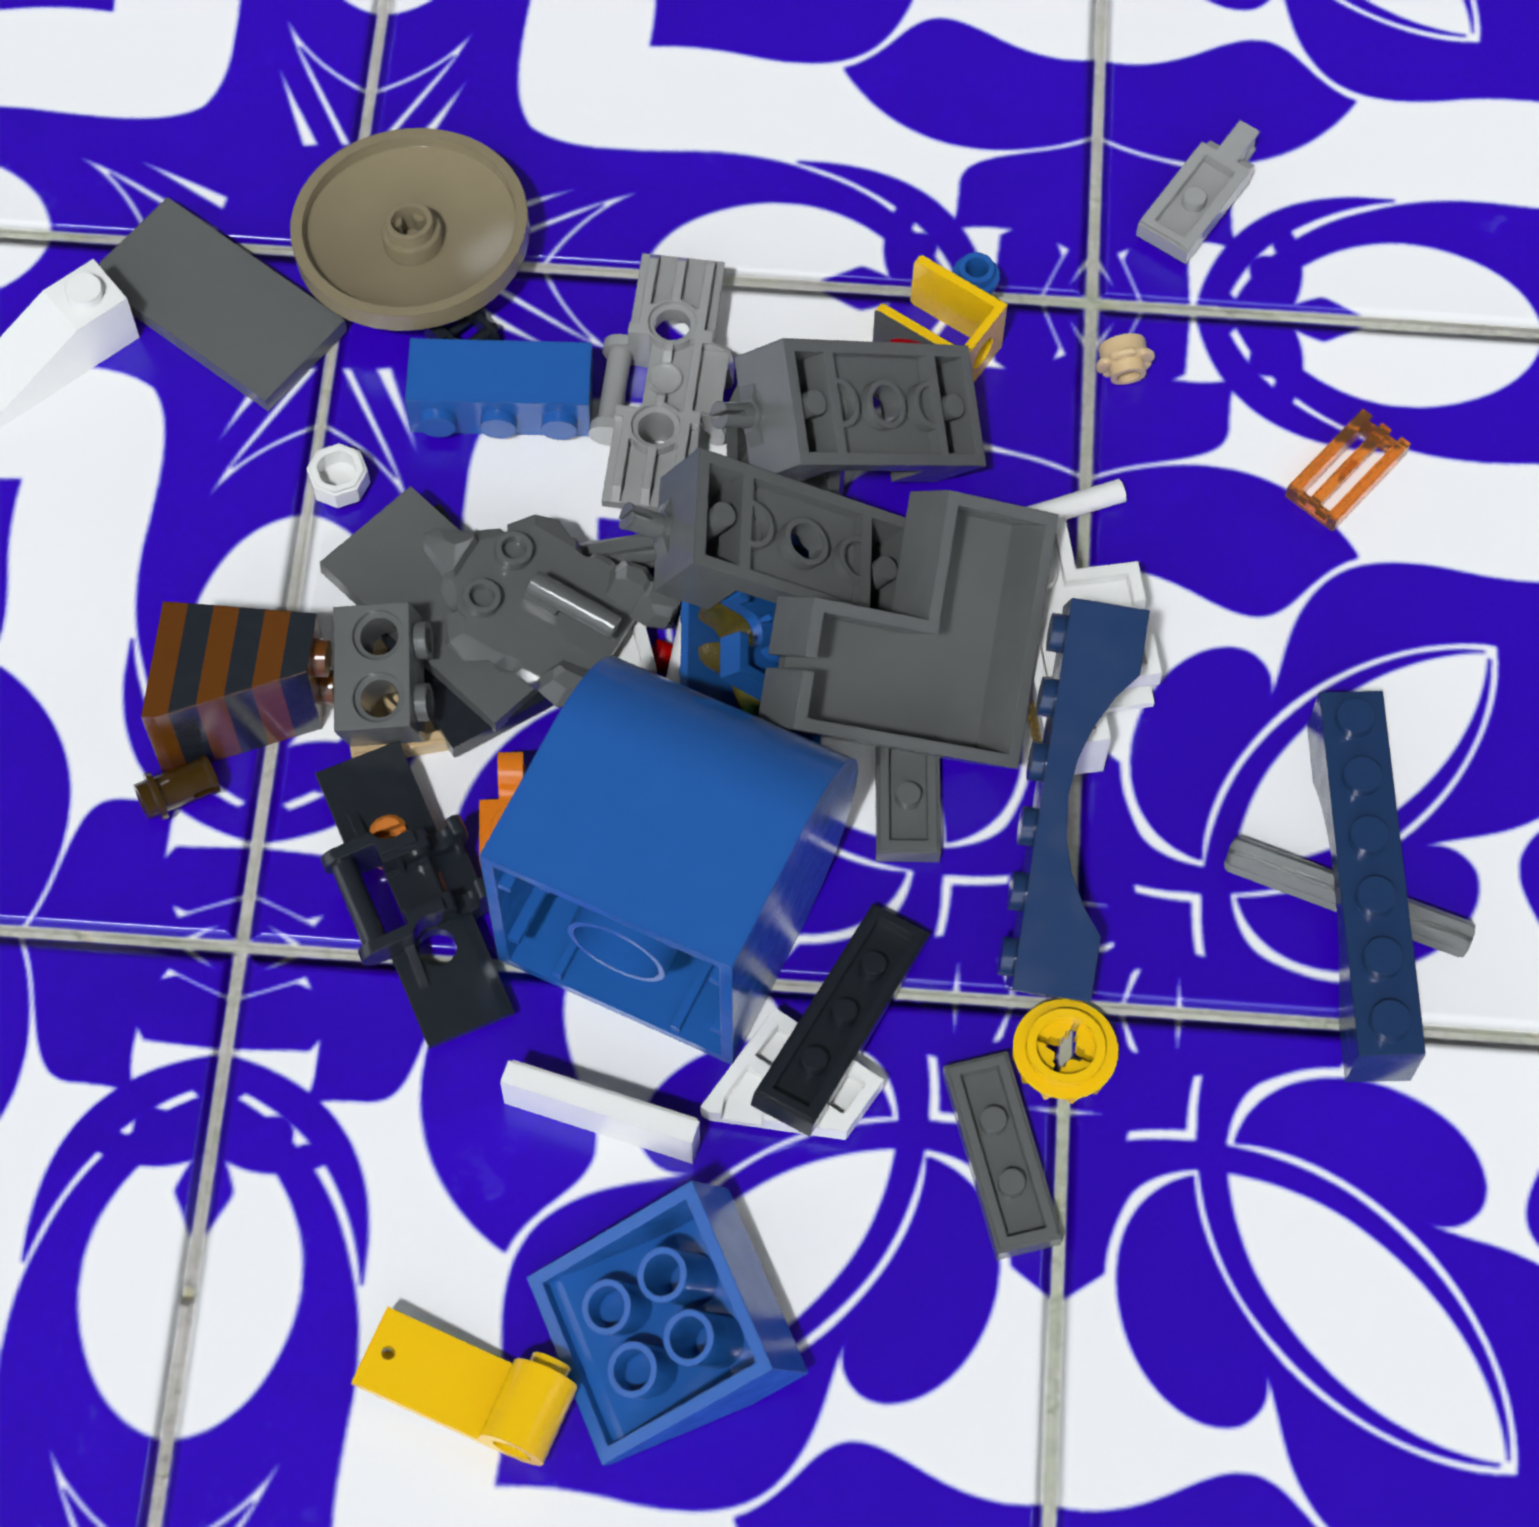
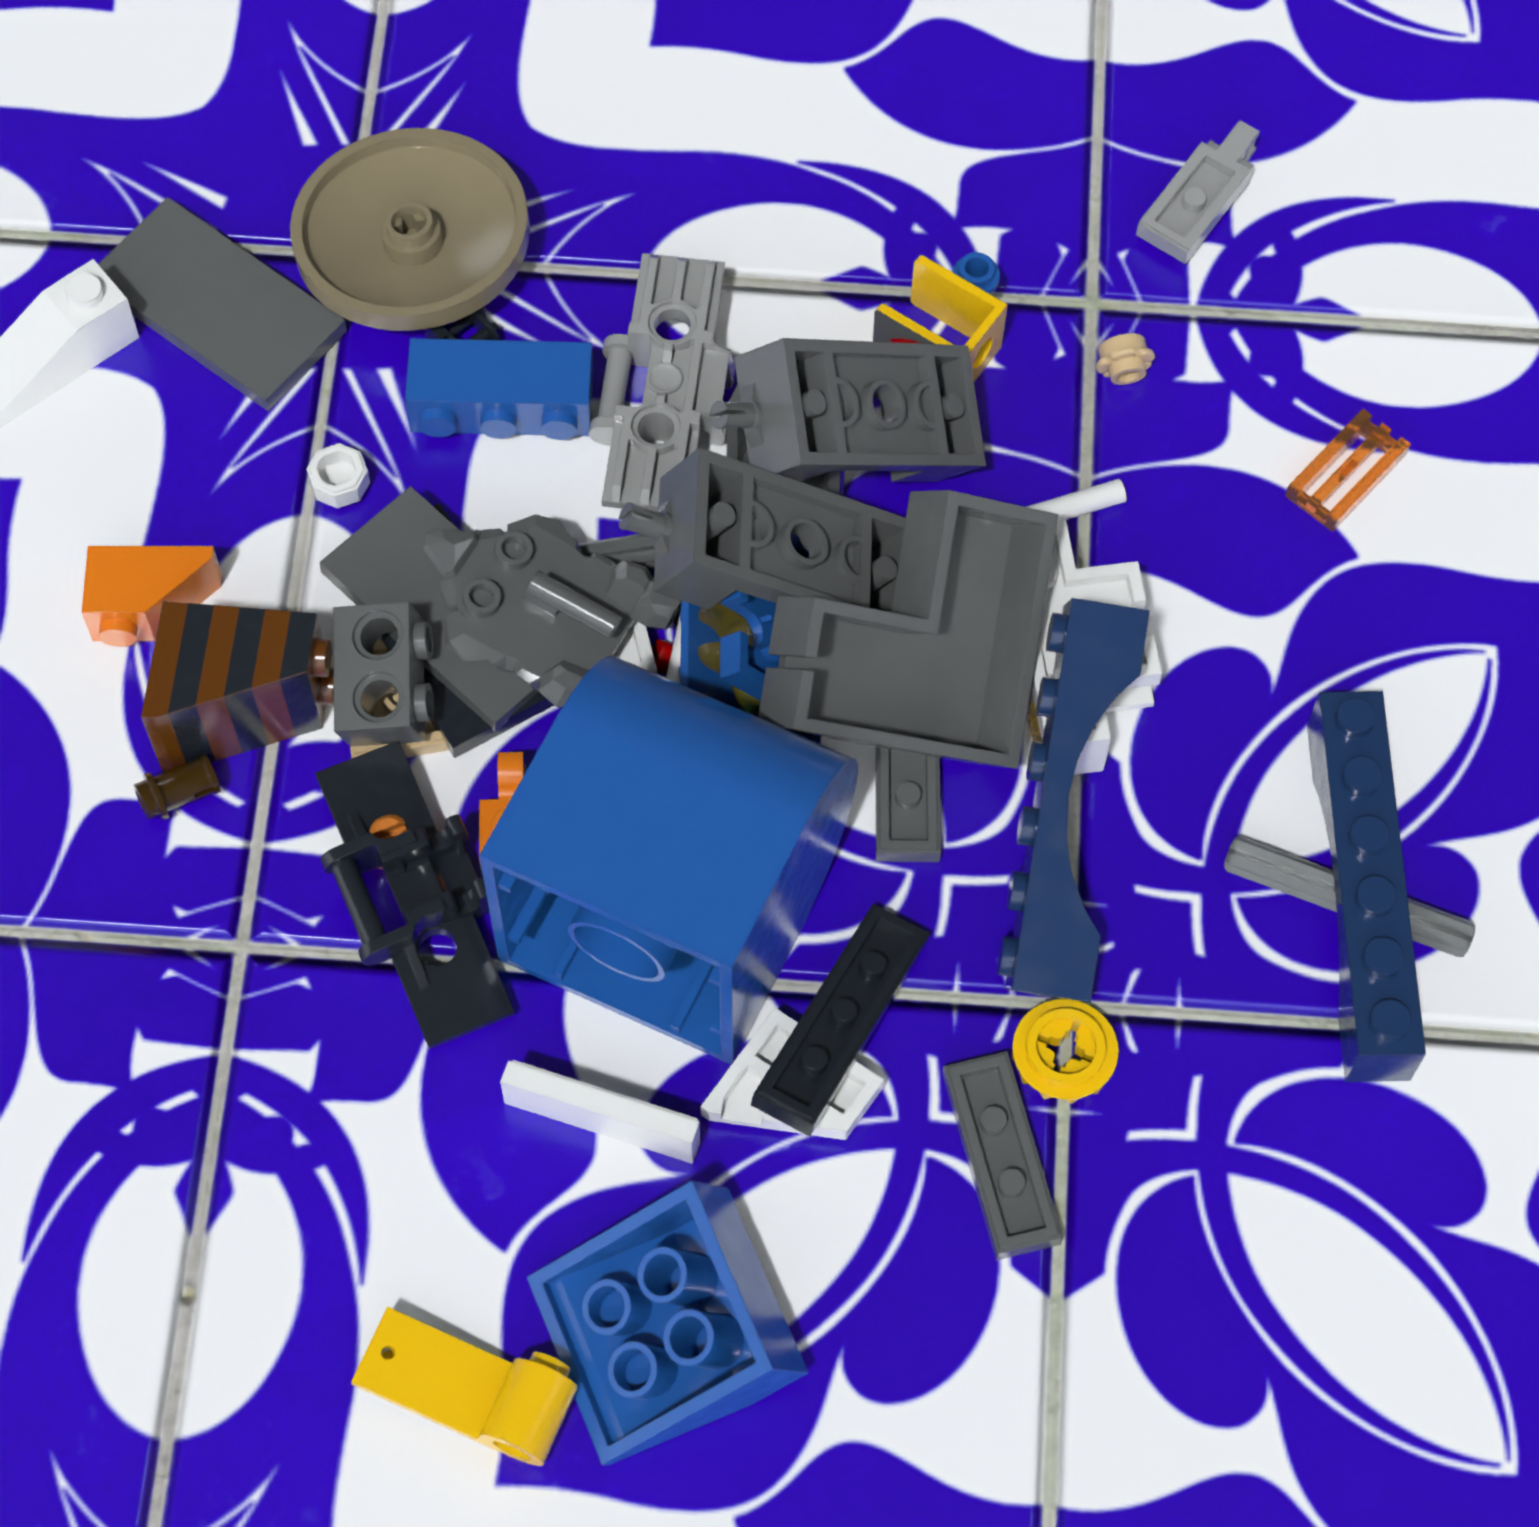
(131, 582): none -> orange slope

